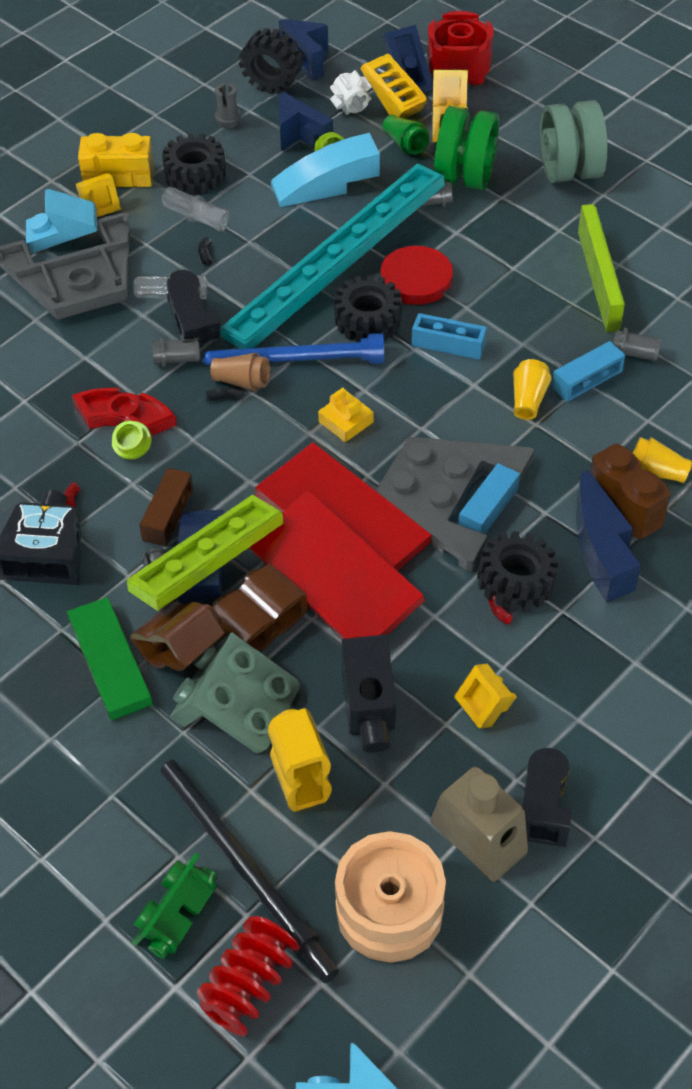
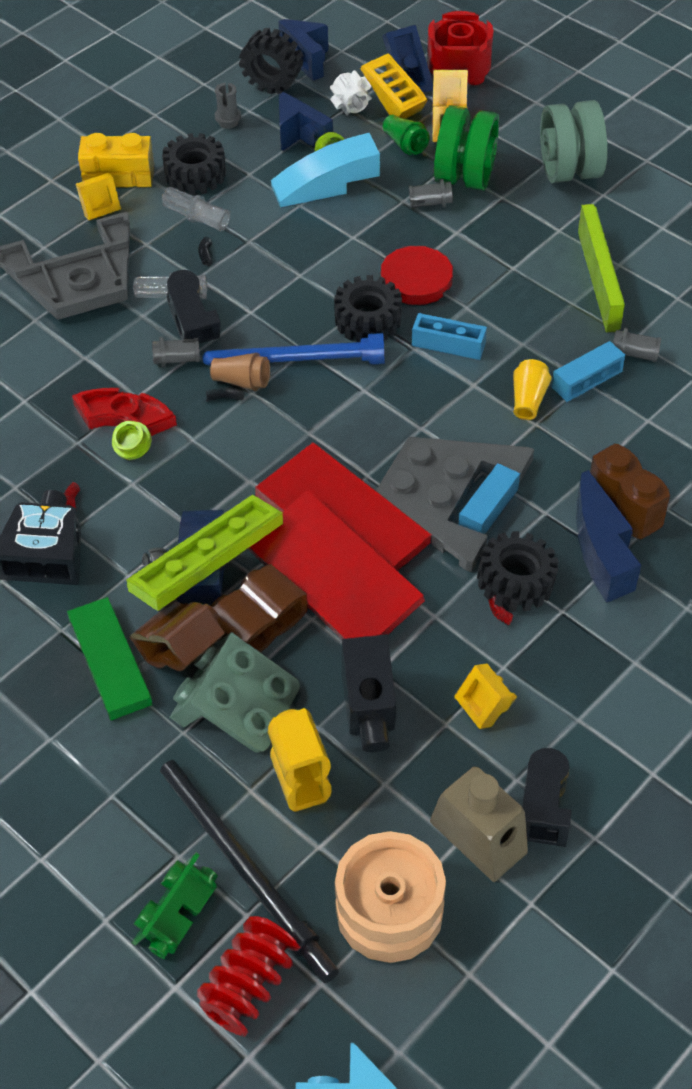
(64, 220): medium azure slope -> none
(166, 507): reddish brown piece -> none
(331, 258): teal tile -> none
(345, 415): yellow tile -> none
(662, 460): yellow cone -> none

